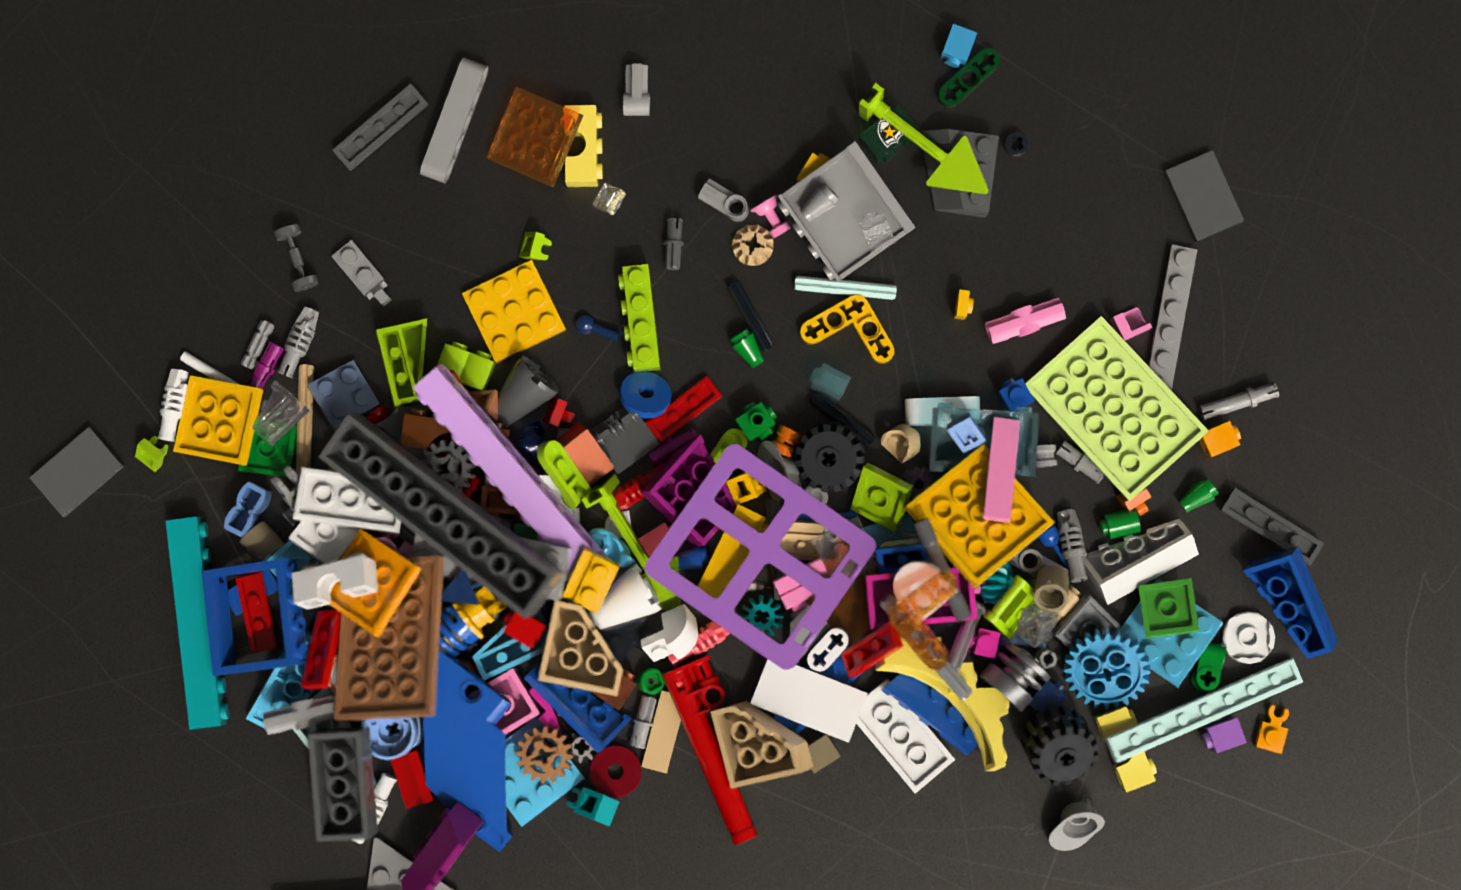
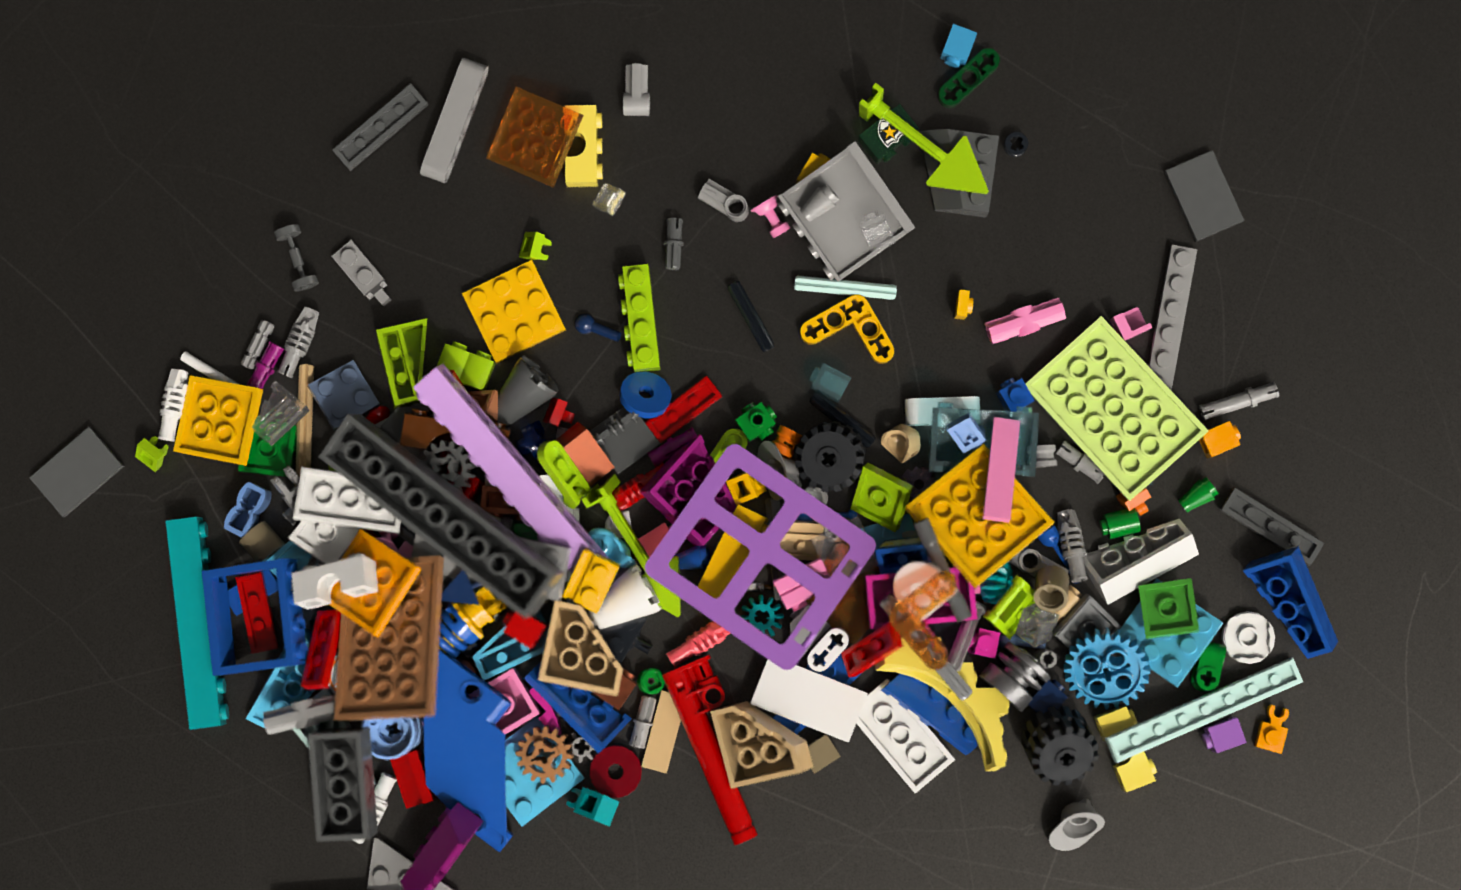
(678, 635): white brick -> none
(746, 346): green cone -> none
(760, 254): tan gear -> none

